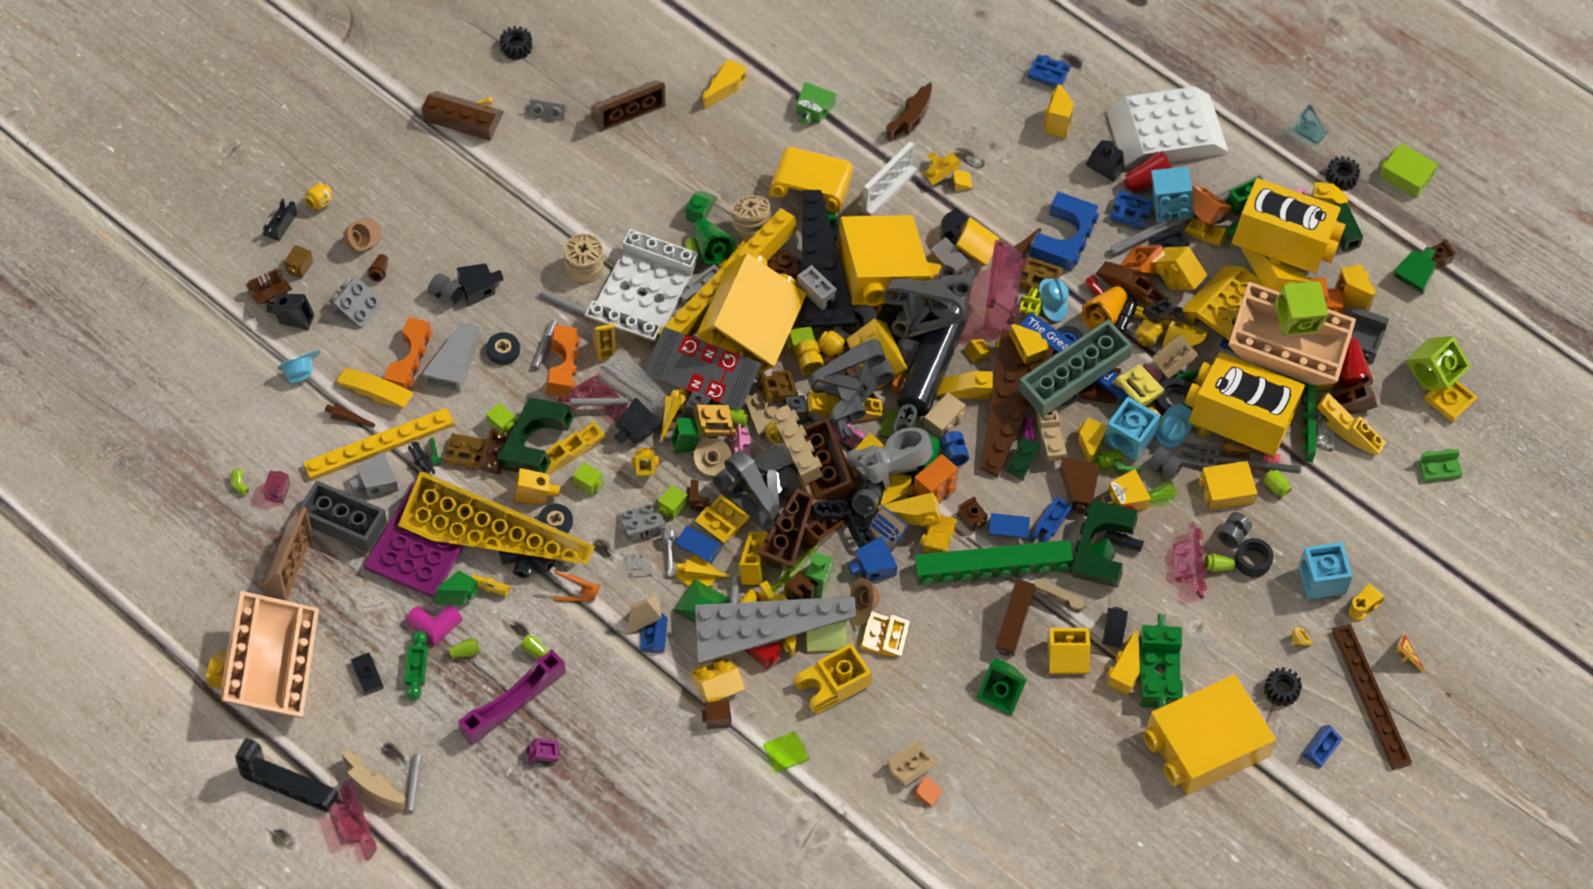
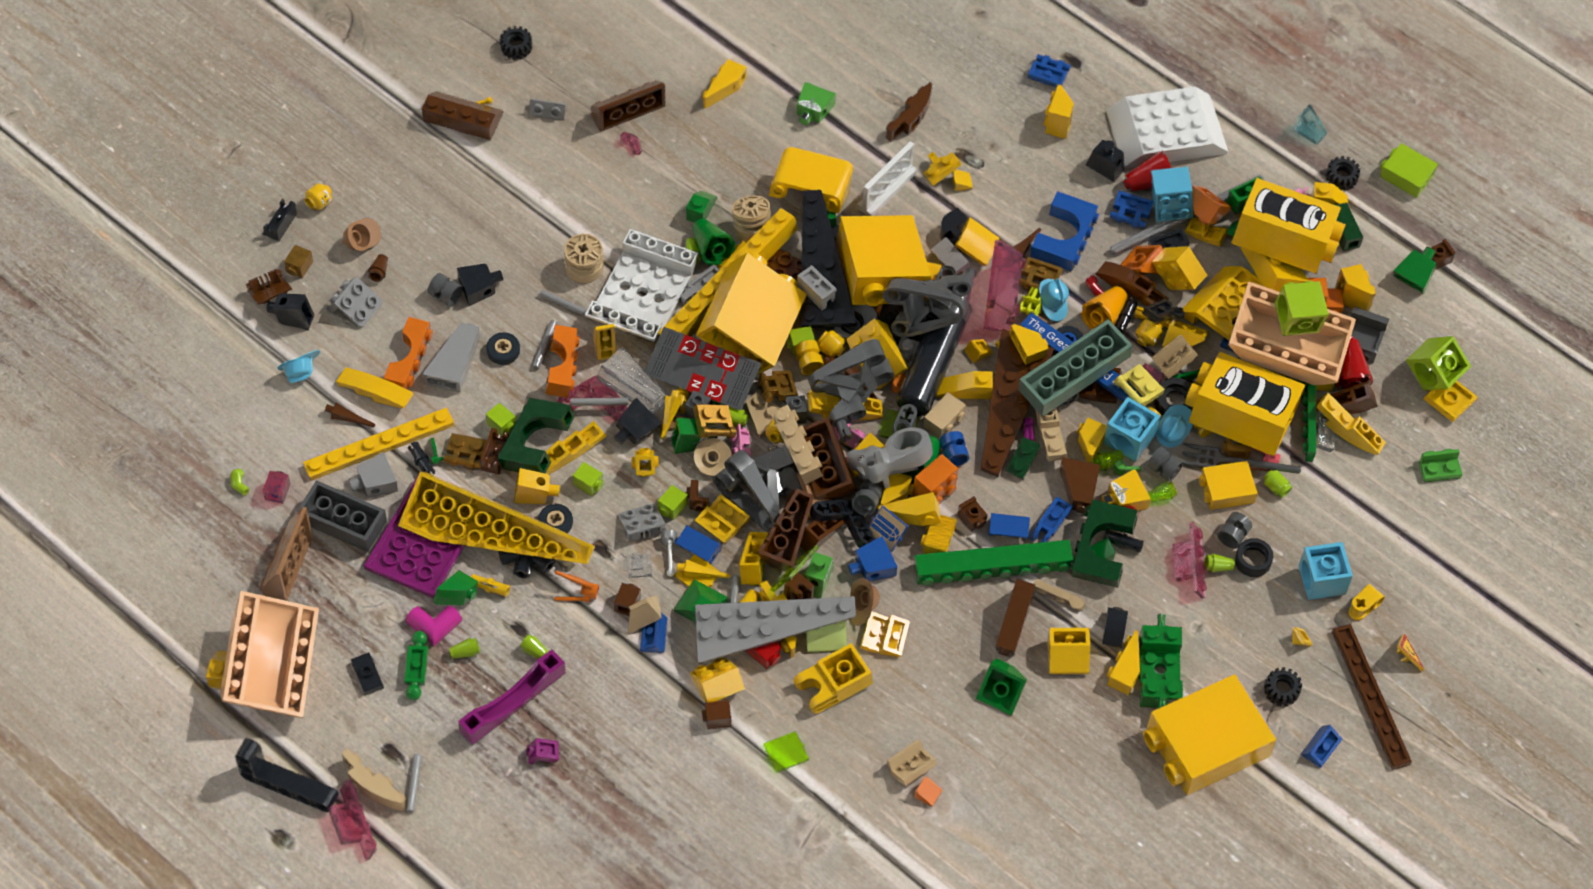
(627, 596): none -> reddish brown brick
(632, 141): none -> clear pink arm

